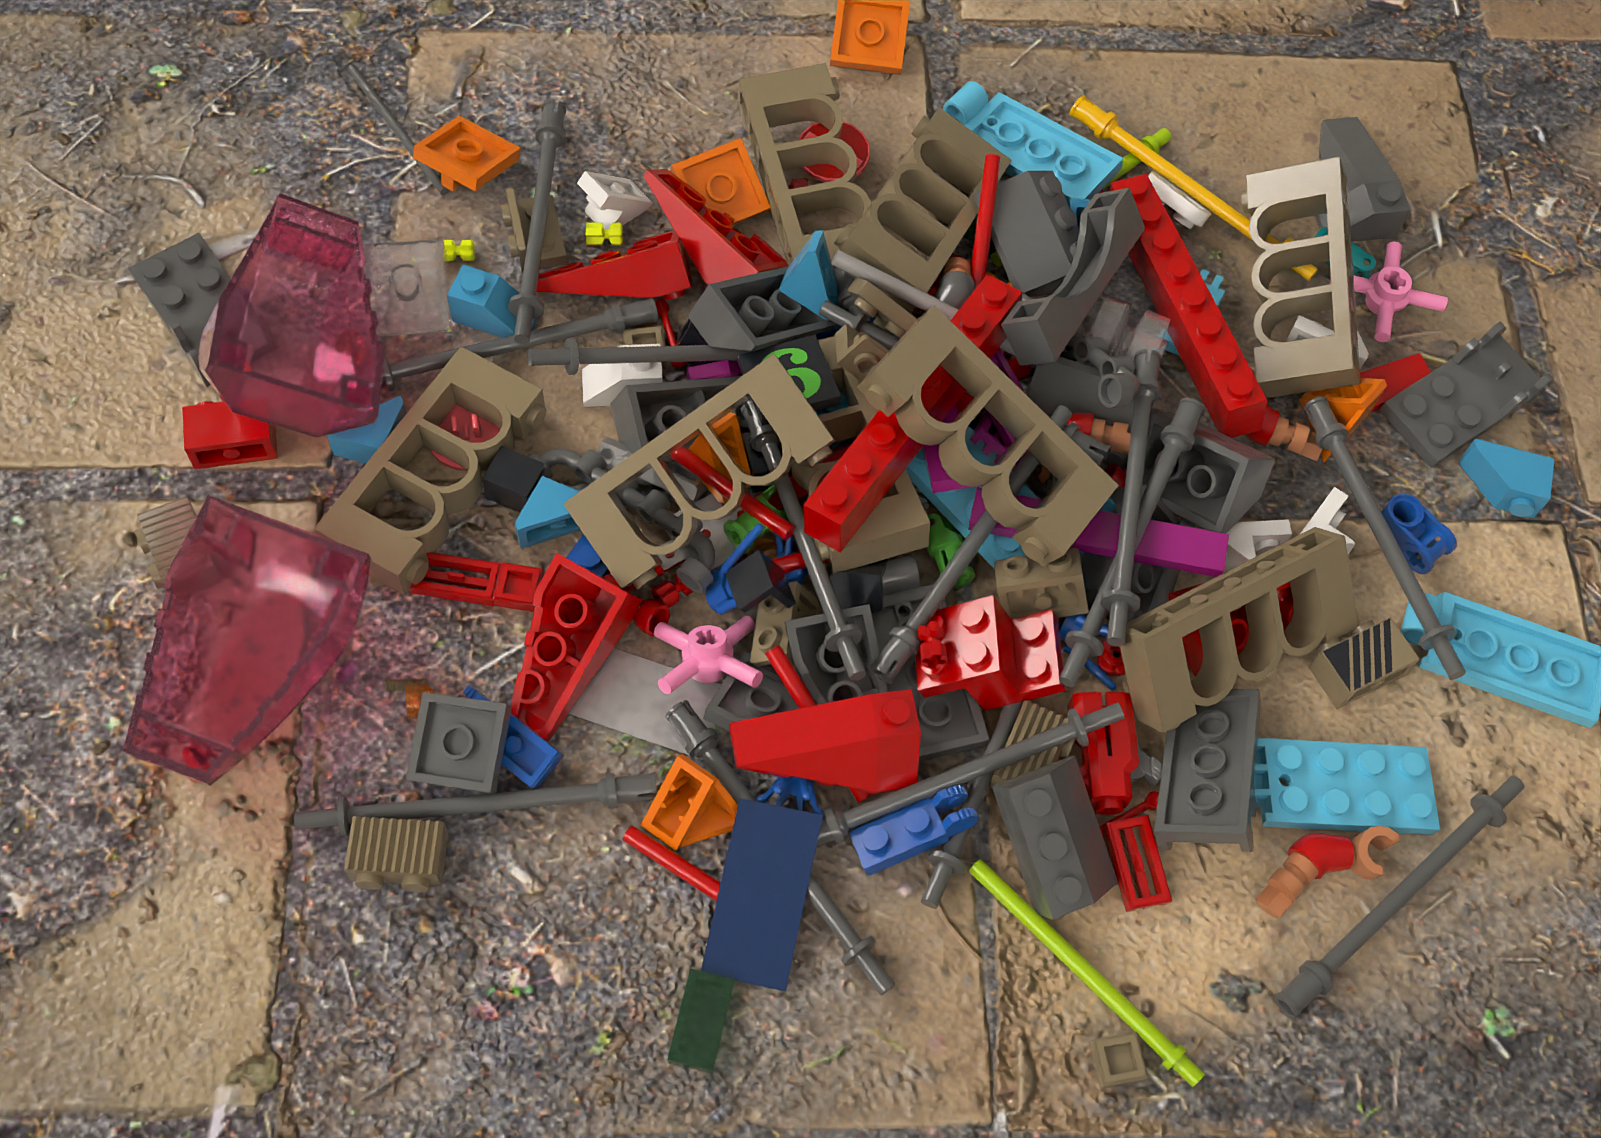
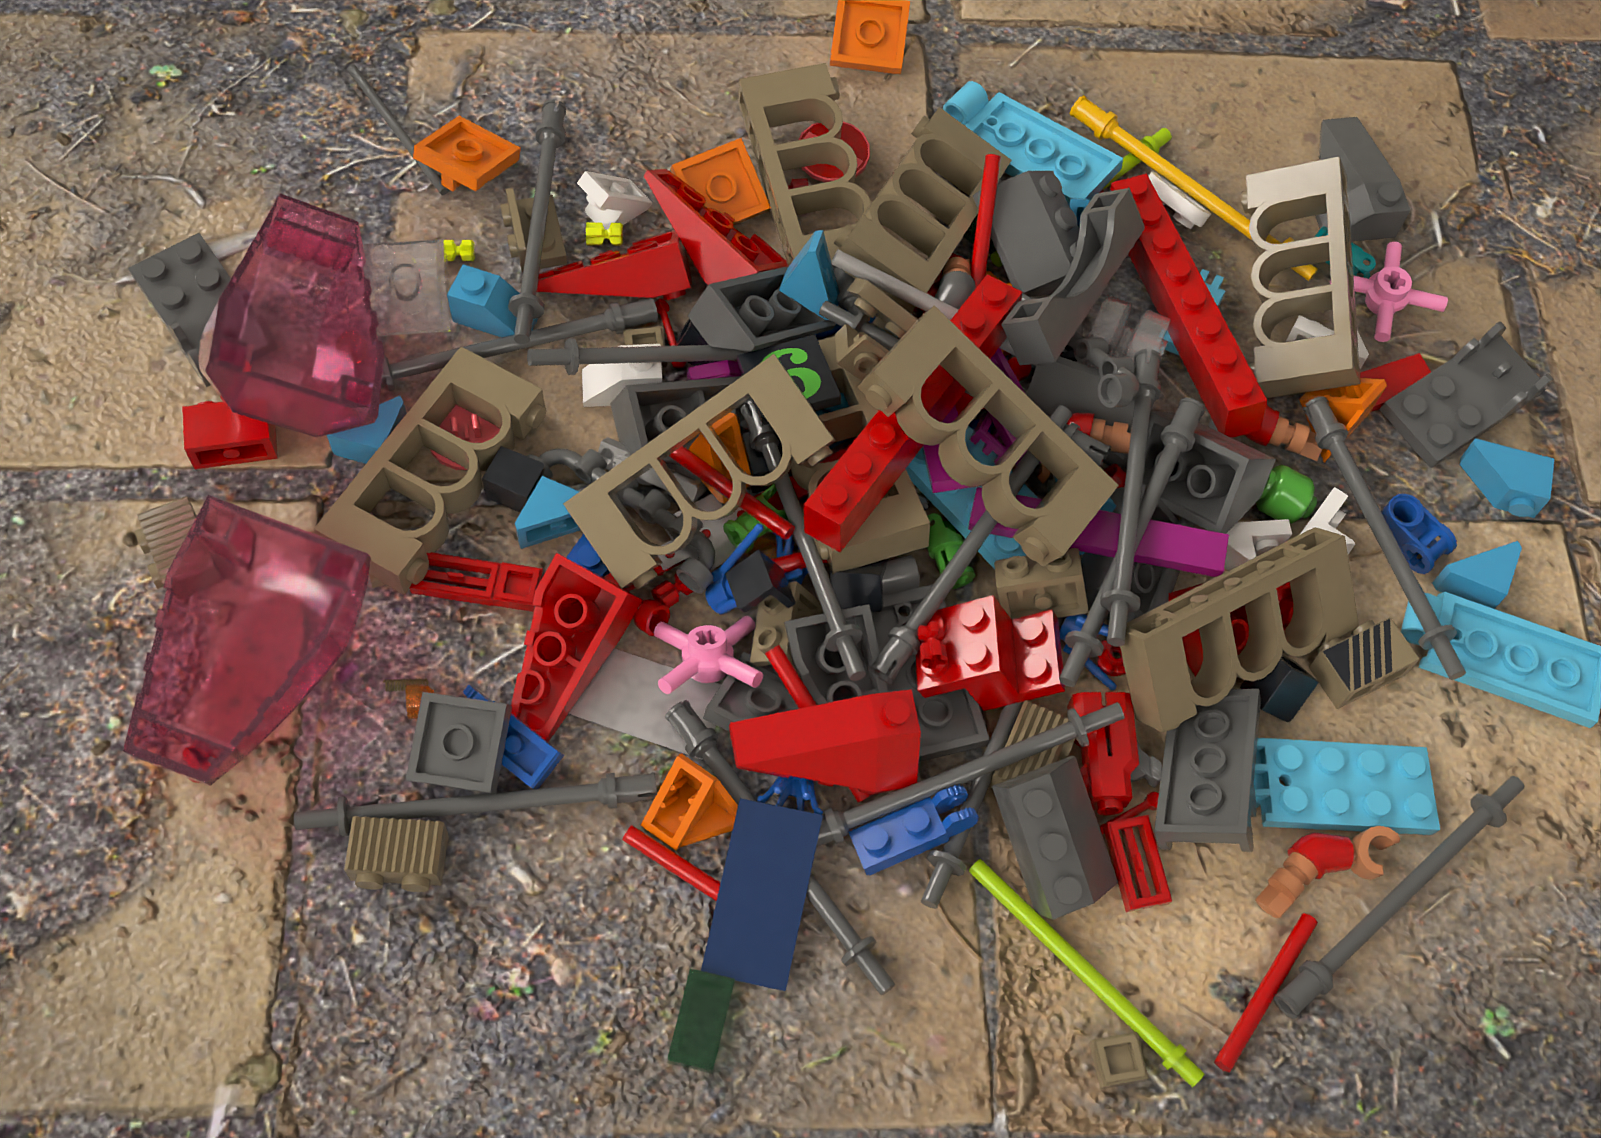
(1265, 993): none -> red bar
(1283, 689): none -> black panel
(1287, 495): none -> bright green head
(1481, 577): none -> dark azure slope

